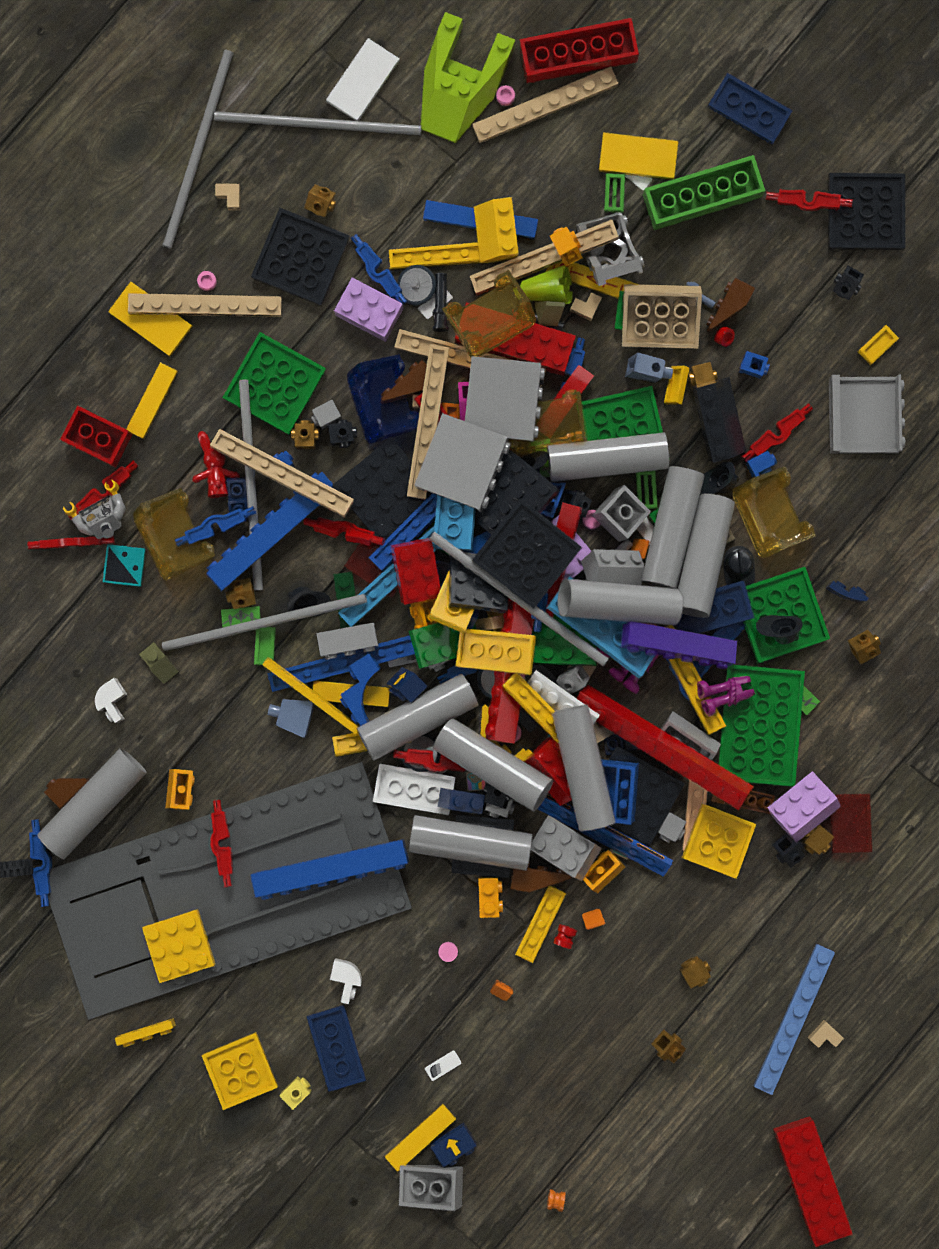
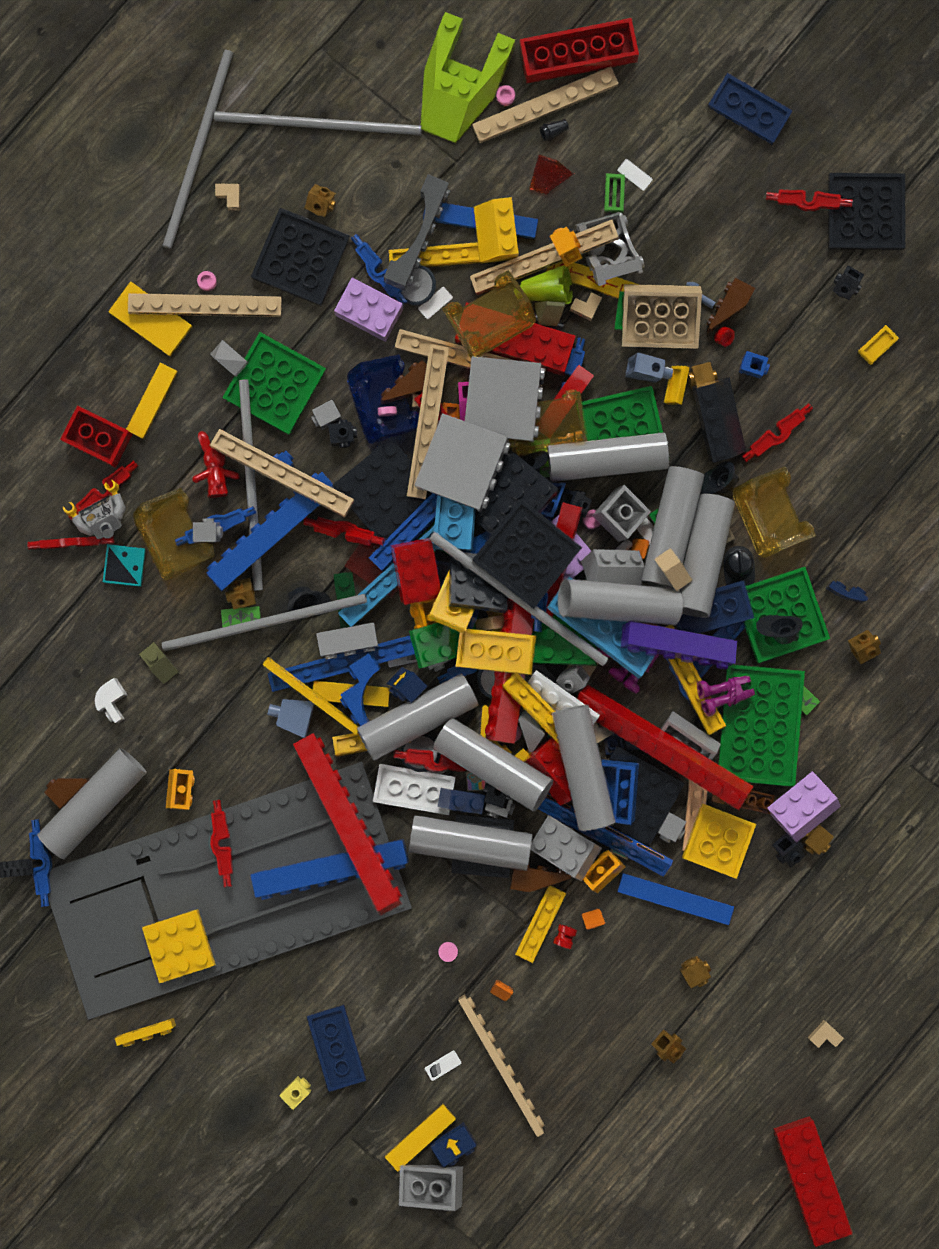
(207, 531): none -> light grey brick
(229, 358): none -> light grey slope
(237, 493): dark blue slope -> none
(239, 1071): yellow plate -> none
(264, 644): bright green tile -> none
(307, 441): pearl gold brick -> none
(347, 824): none -> red brick
(347, 973): white brick -> none
(362, 80): white tile -> none
(387, 411): none -> bright pink tile
(400, 271): none -> dark grey arch
(440, 319): black pin -> none
(488, 897): light orange brick -> none
(506, 1071): none -> tan plate
(531, 731): none -> light grey slope
(548, 174): none -> clear red slope
(553, 129): none -> black cone
(556, 1200): orange wheel -> none
(638, 156): yellow tile -> none
(654, 493): bright green tile -> none
(673, 569): none -> tan slope
(675, 899): none -> blue tile
(703, 192): bright green brick -> none
(761, 464): blue brick -> none
(794, 1019): medium blue plate -> none
(852, 824): clear red plate -> none
(866, 414): light grey panel -> none

